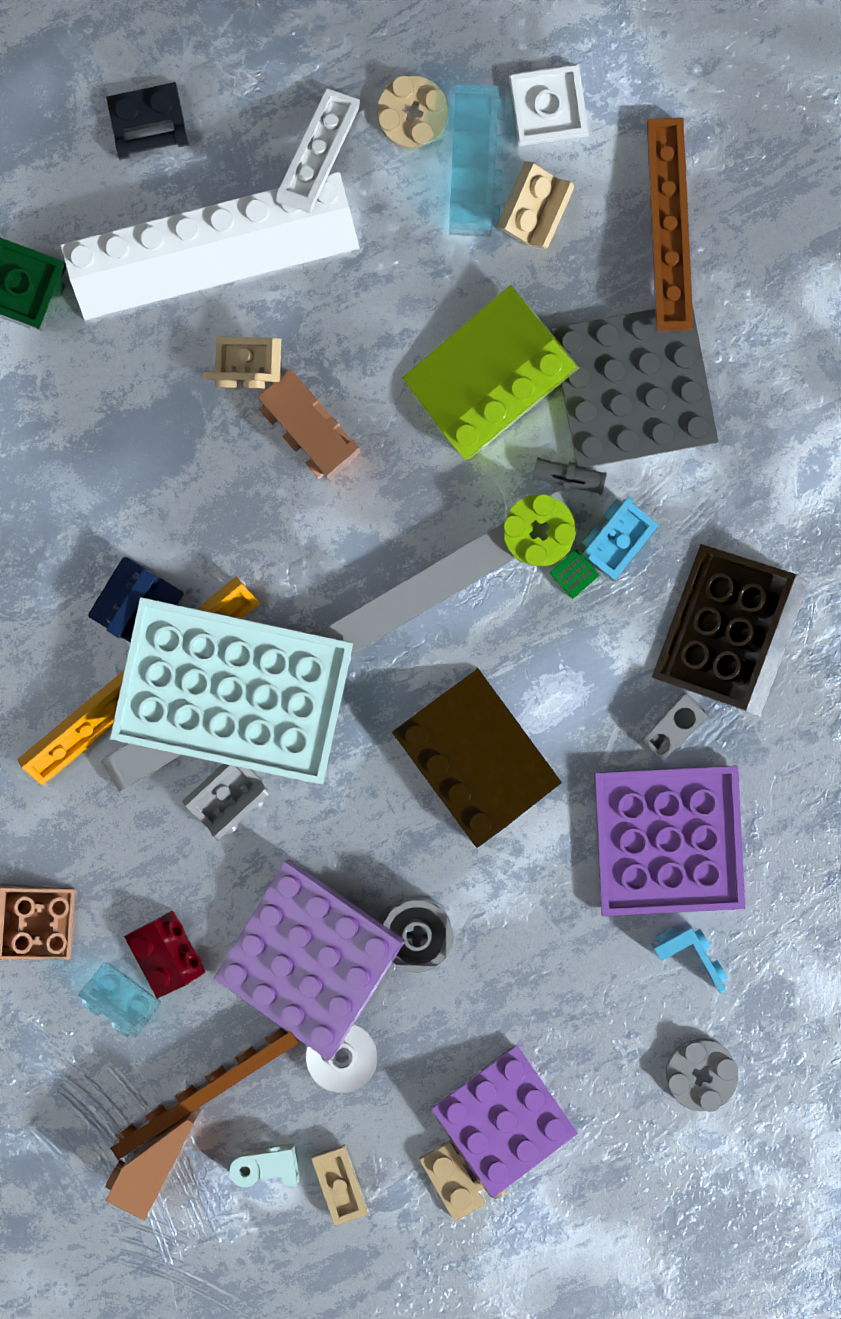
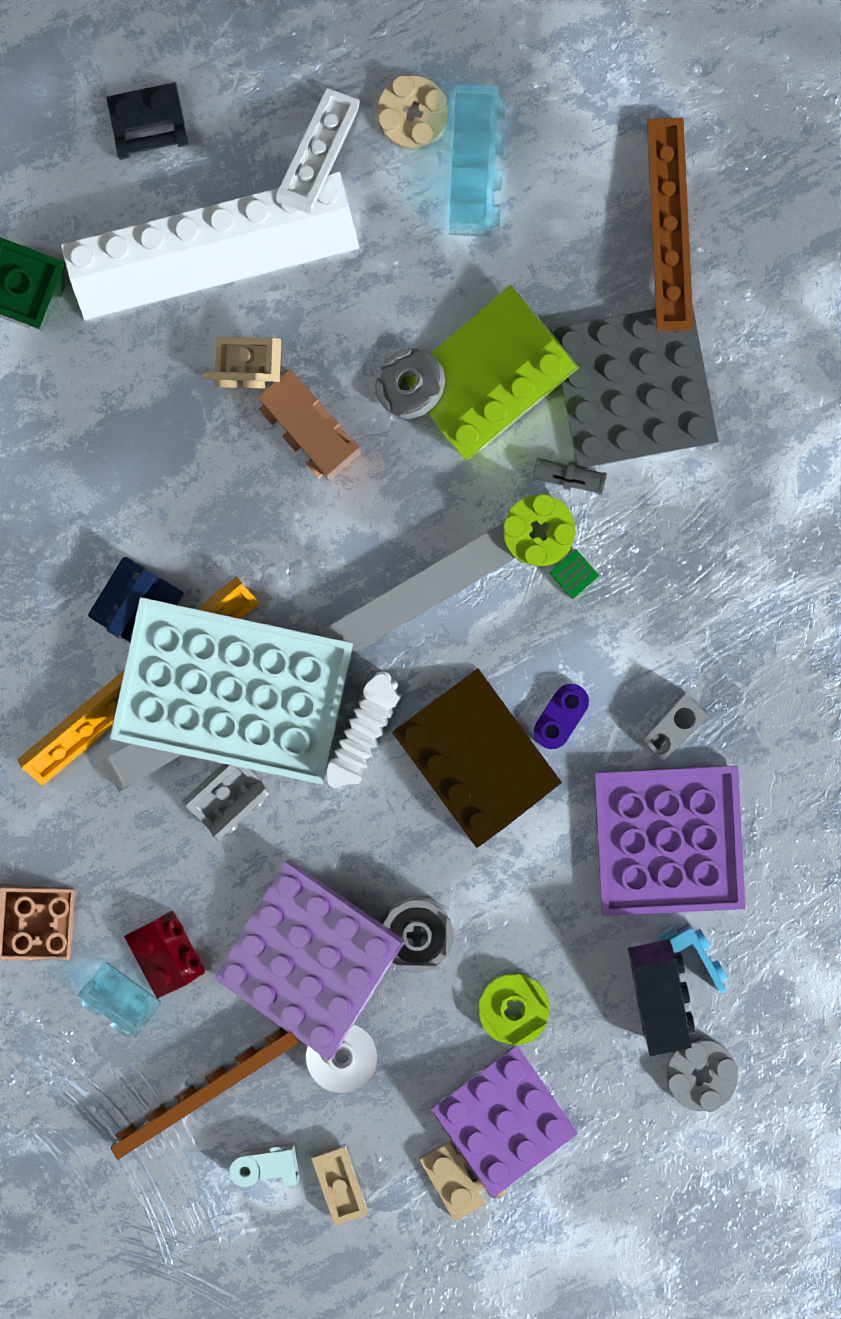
(140, 1179): nougat slope -> none
(372, 714): none -> white piece
(425, 392): none -> light grey tile
(518, 988): none -> lime plate
(535, 206): tan bracket -> none
(548, 105): white tile -> none
(563, 717): none -> dark purple plate
(618, 538): medium azure bracket -> none
(661, 997): none -> black brick
(731, 629): dark brown slope -> none

